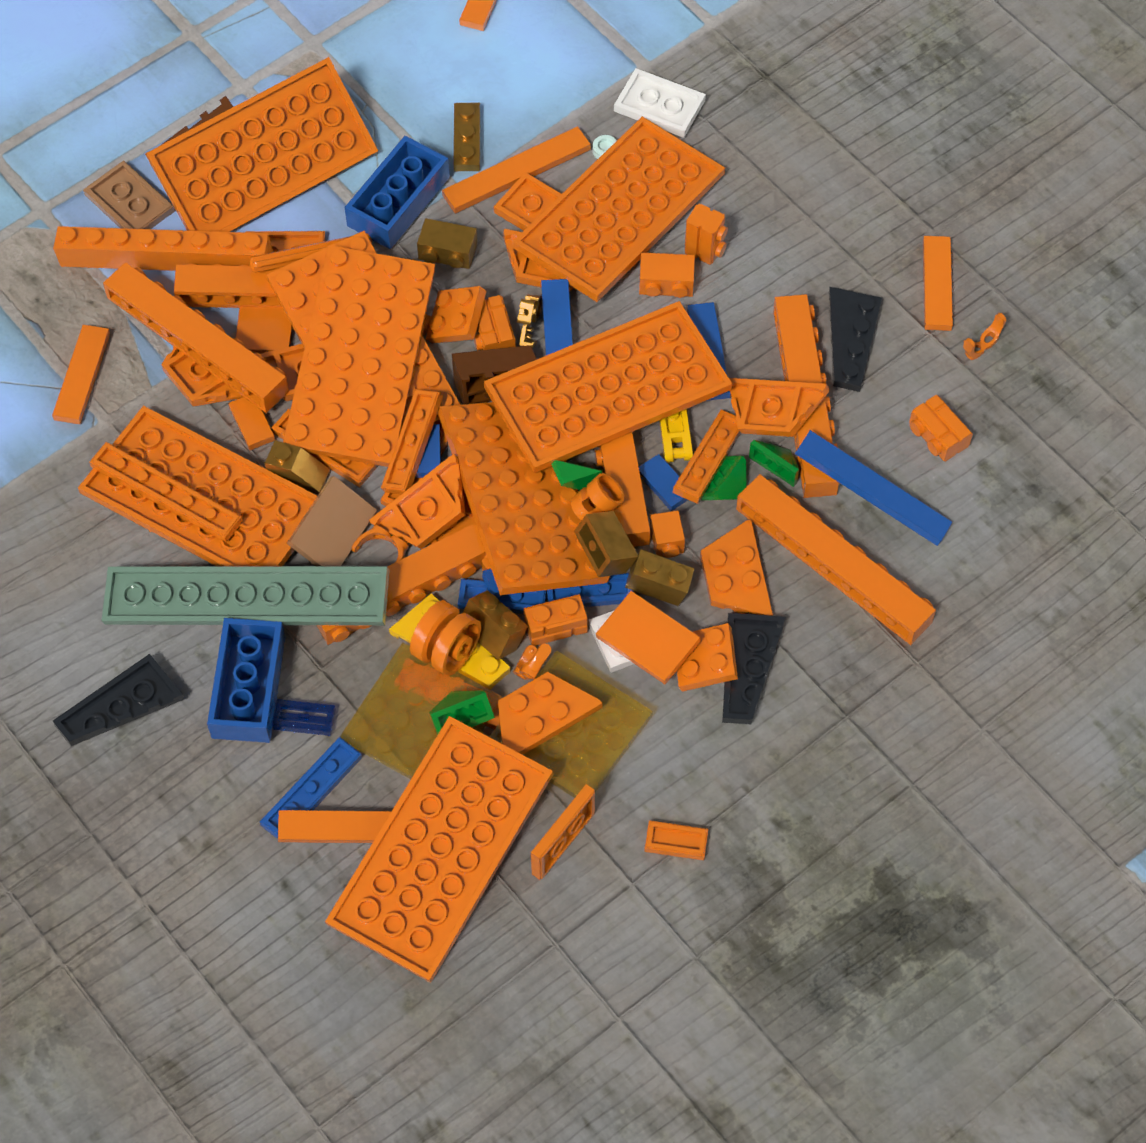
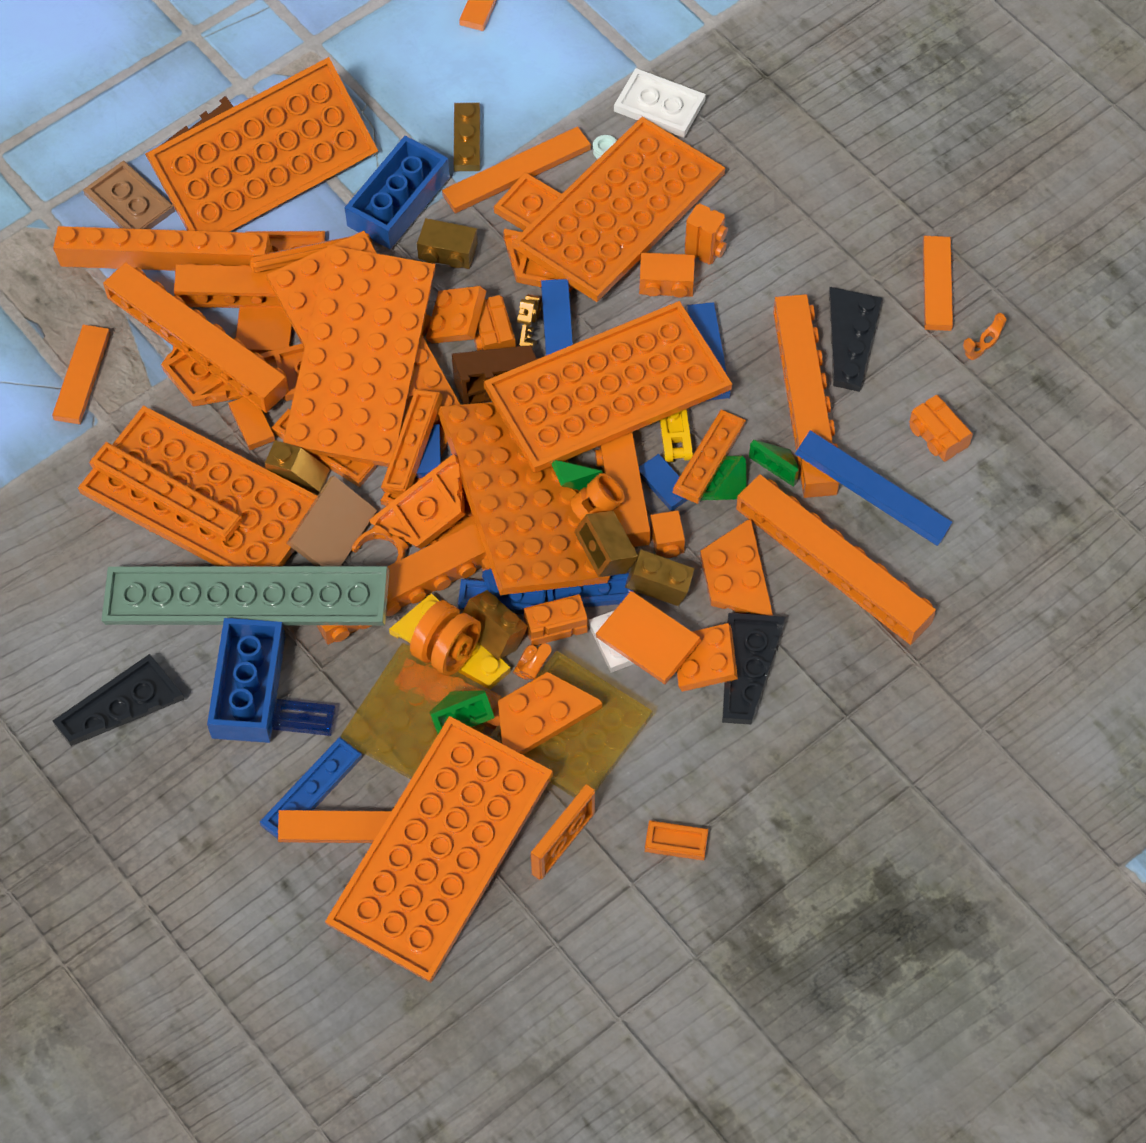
(774, 406): orange wing -> none

